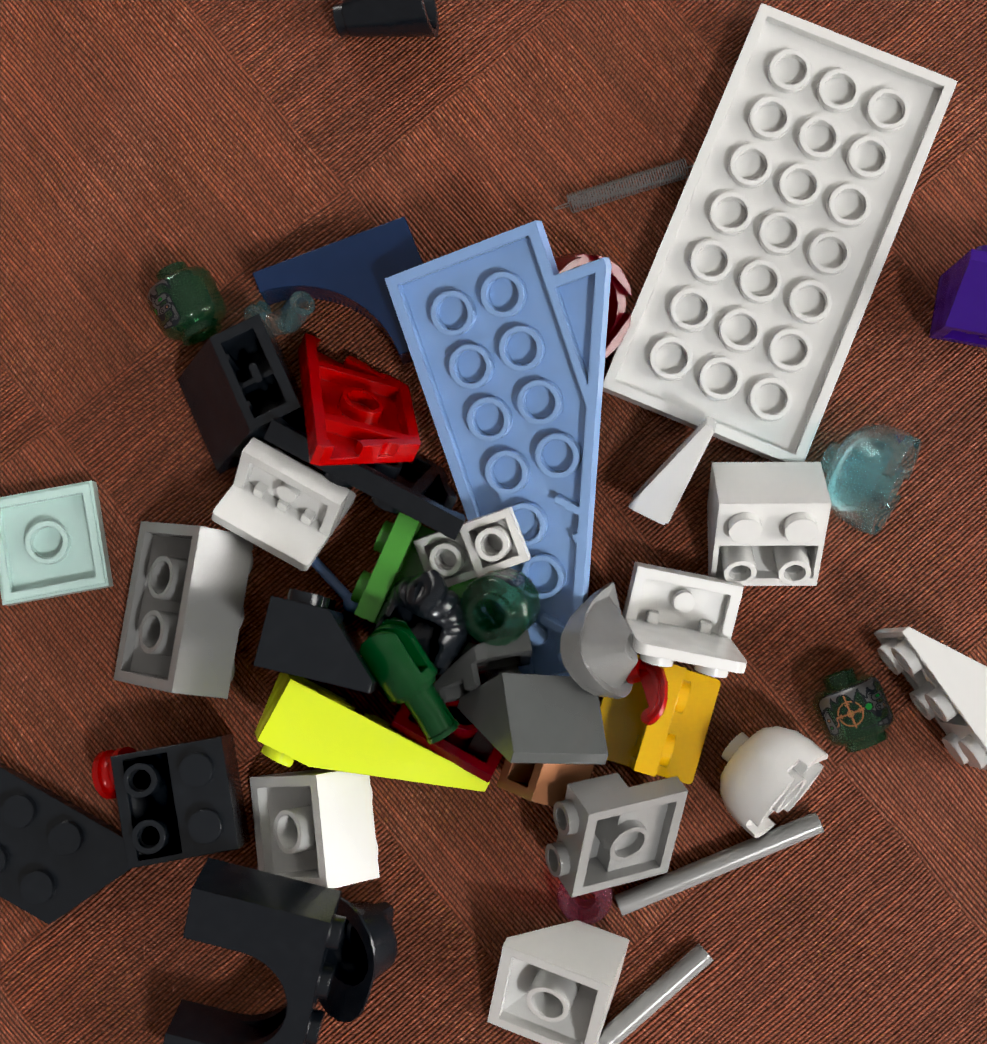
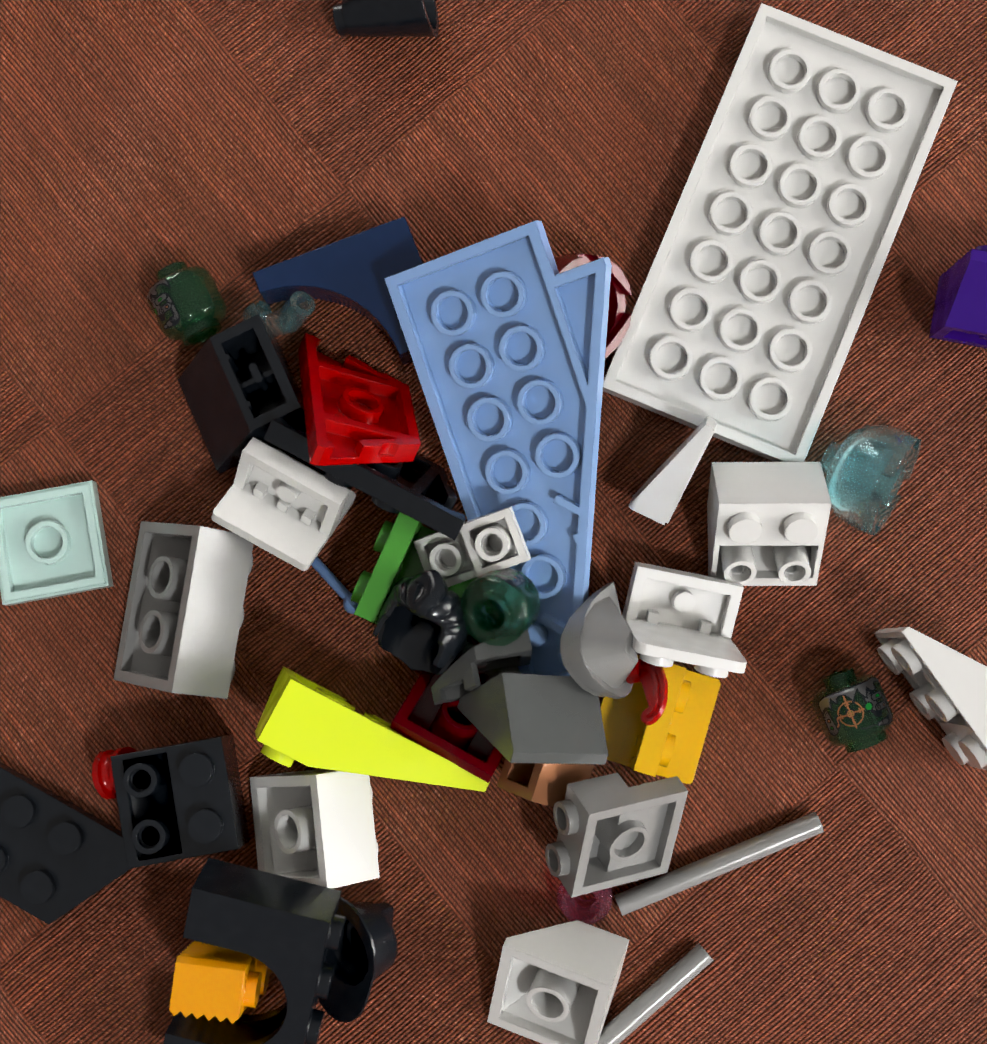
(216, 982): none -> light orange brick
(313, 642): black slope -> none
(408, 677): dark green arm -> none
(584, 192): light grey piece -> none
(767, 775): white cylinder -> none

